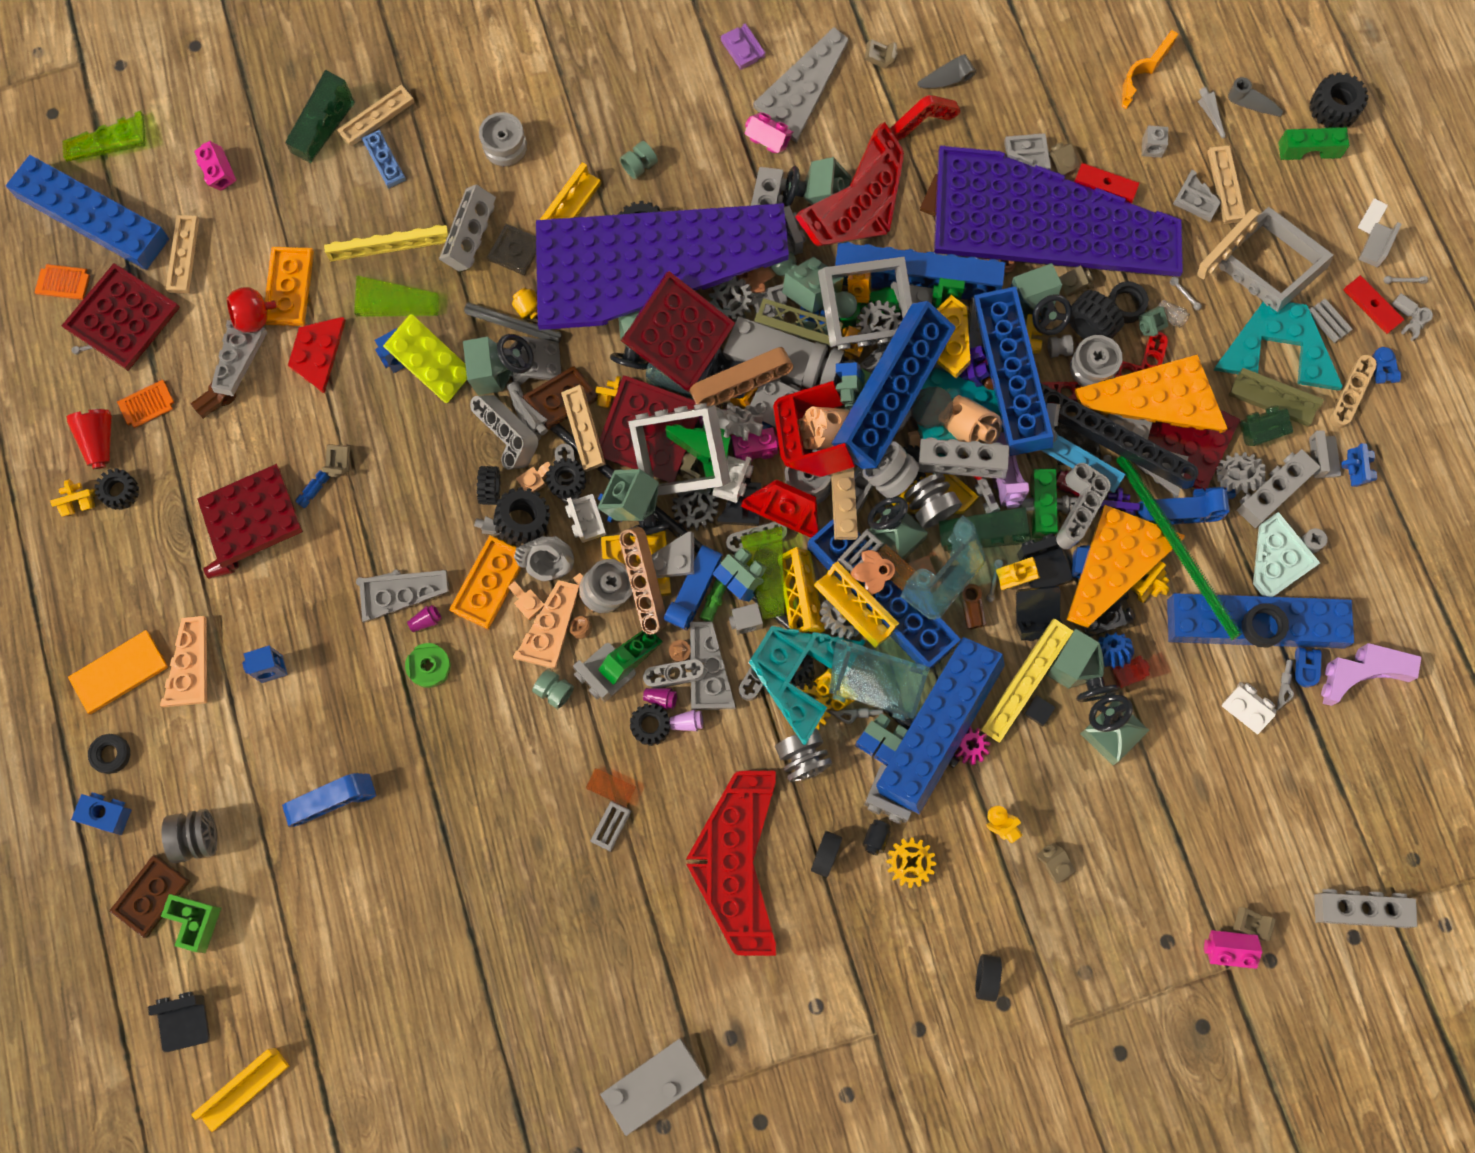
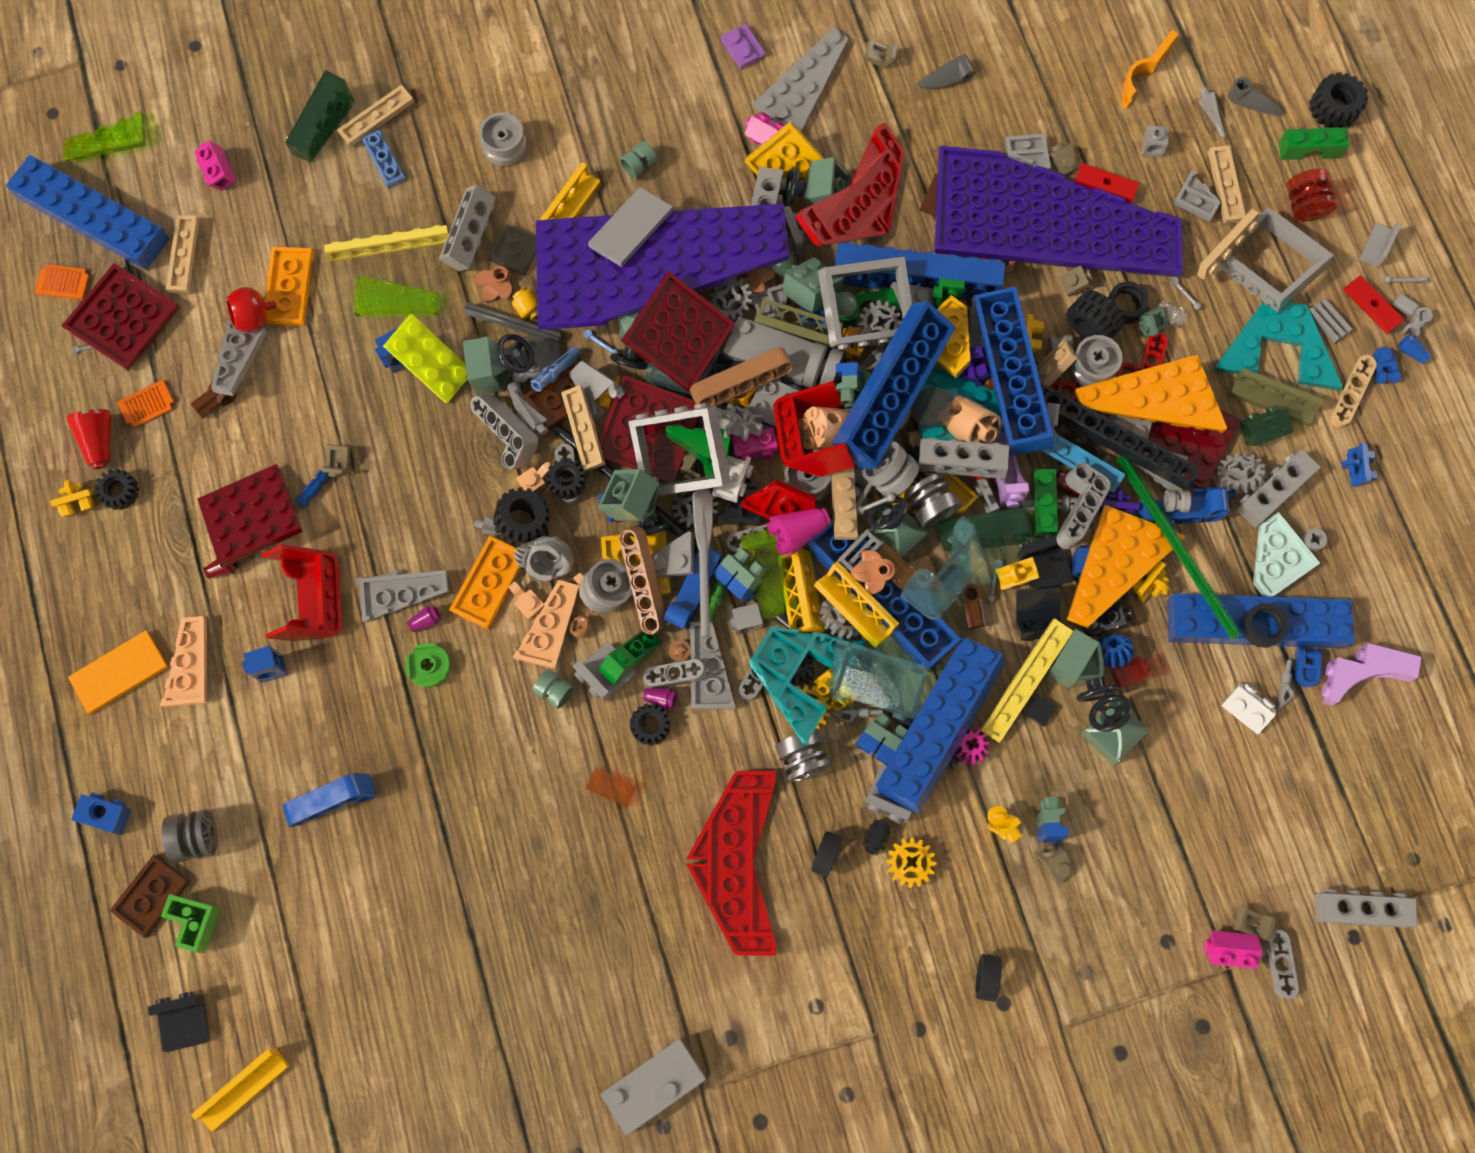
(99, 744): black tyre -> none
(316, 351): red wing -> none
(316, 590): none -> red windscreen
(488, 485): black tyre -> none
(492, 285): none -> nougat plate
(550, 373): none -> medium blue pin
(586, 518): white bracket -> none
(588, 334): none -> light blue hinge
(595, 385): none -> light grey flag
(627, 812): light grey tile -> none
(630, 226): none -> light grey tile
(687, 721): lavender cone -> none
(703, 527): none -> light grey piece
(783, 151): none -> yellow plate
(797, 529): none -> dark pink cone
(860, 287): light orange brick -> none
(860, 509): none -> light grey hinge
(928, 106): red beam -> none
(1038, 295): sand green piece -> none
(1048, 821): none -> hips
(1056, 363): none -> tan plate
(1177, 501): none -> light grey wheel
(1278, 982): none -> light grey beam
(1311, 195): none -> clear red wheel
(1325, 454): light grey panel -> none
(1372, 215): white sticker -> none
(1414, 348): none -> blue cone

